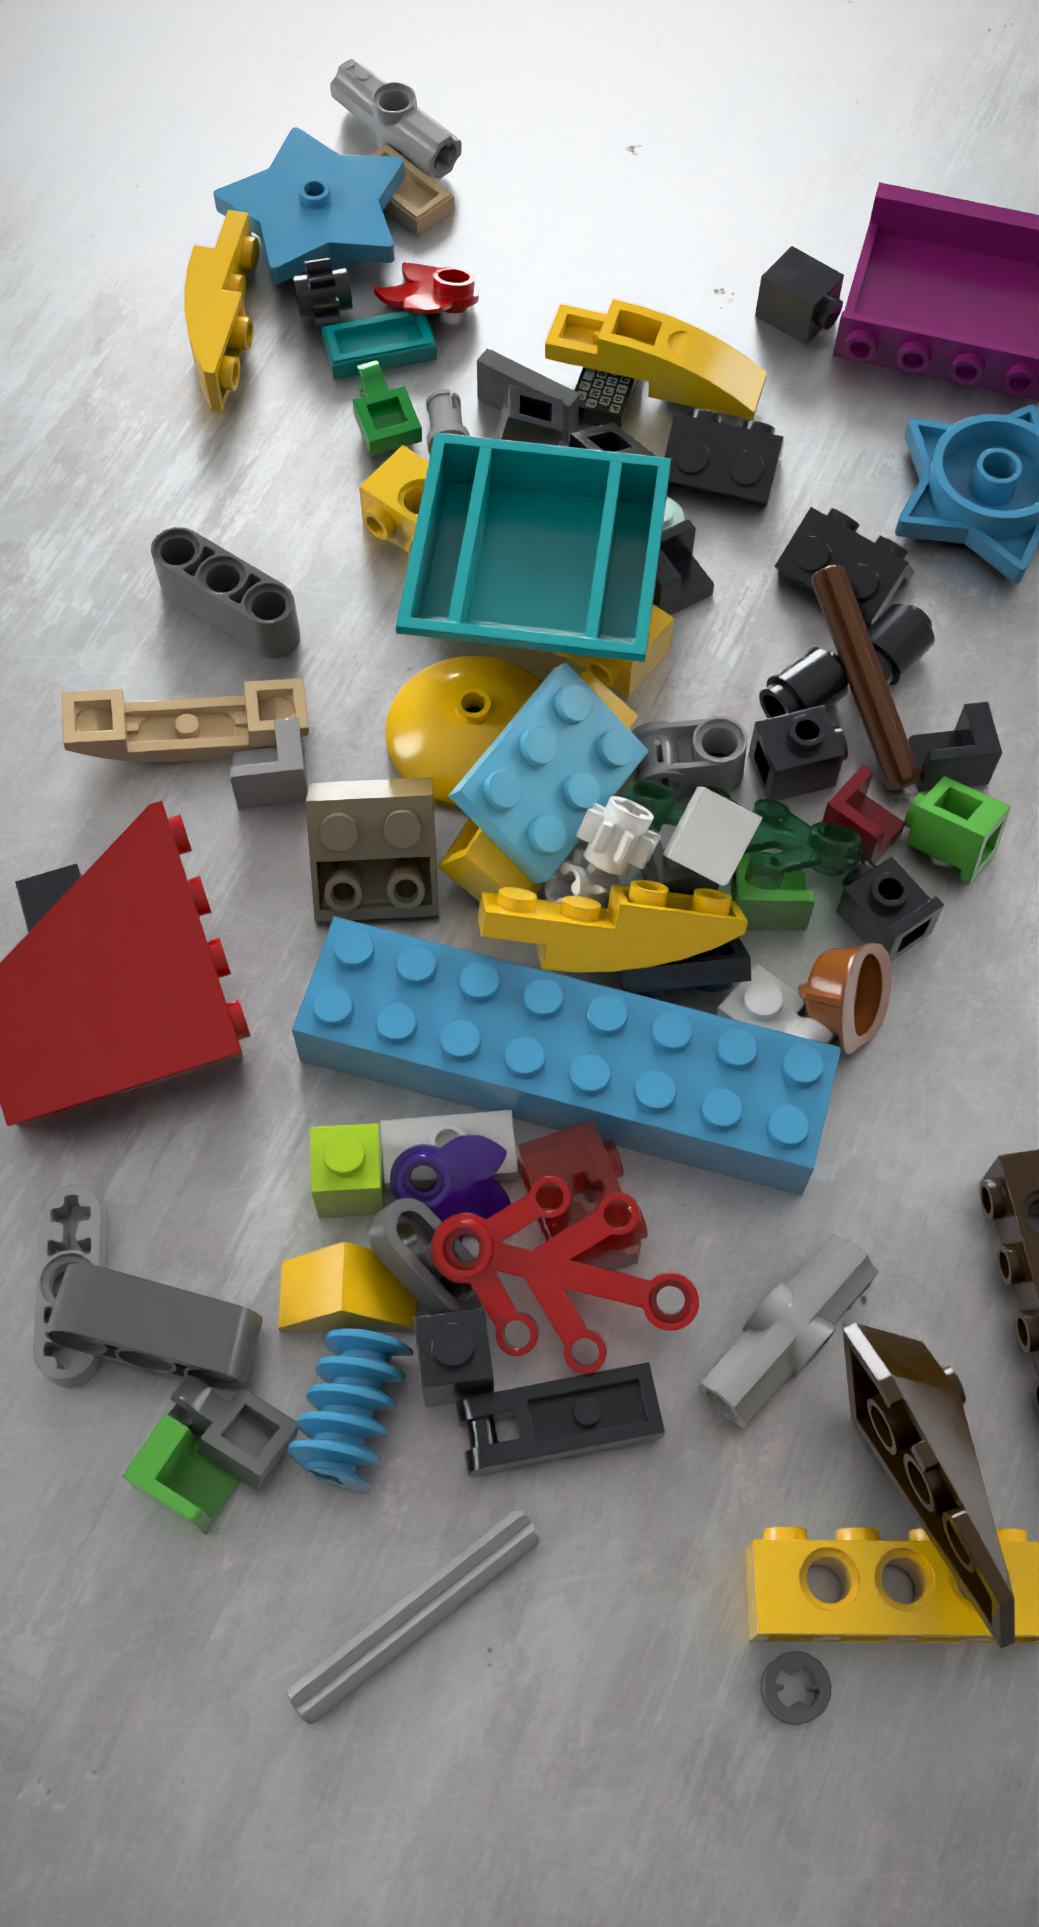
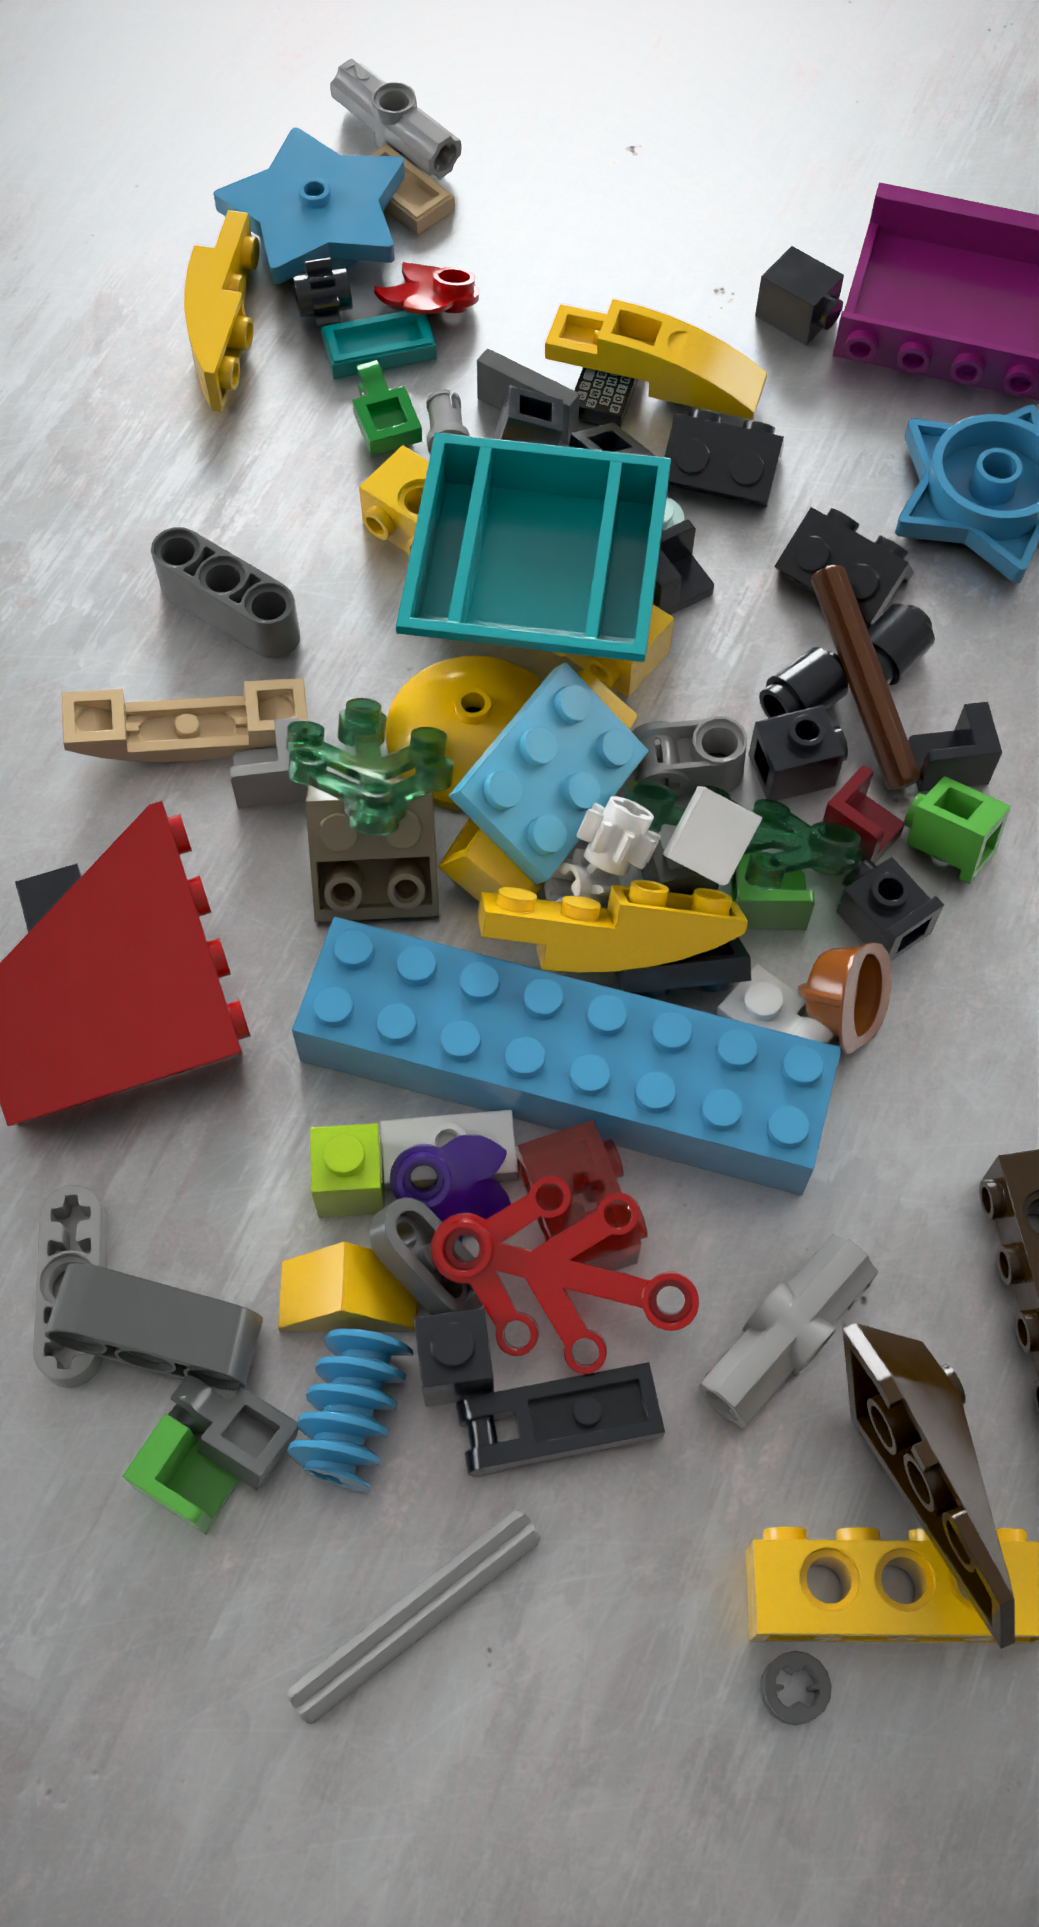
(373, 804): none -> clear green plant

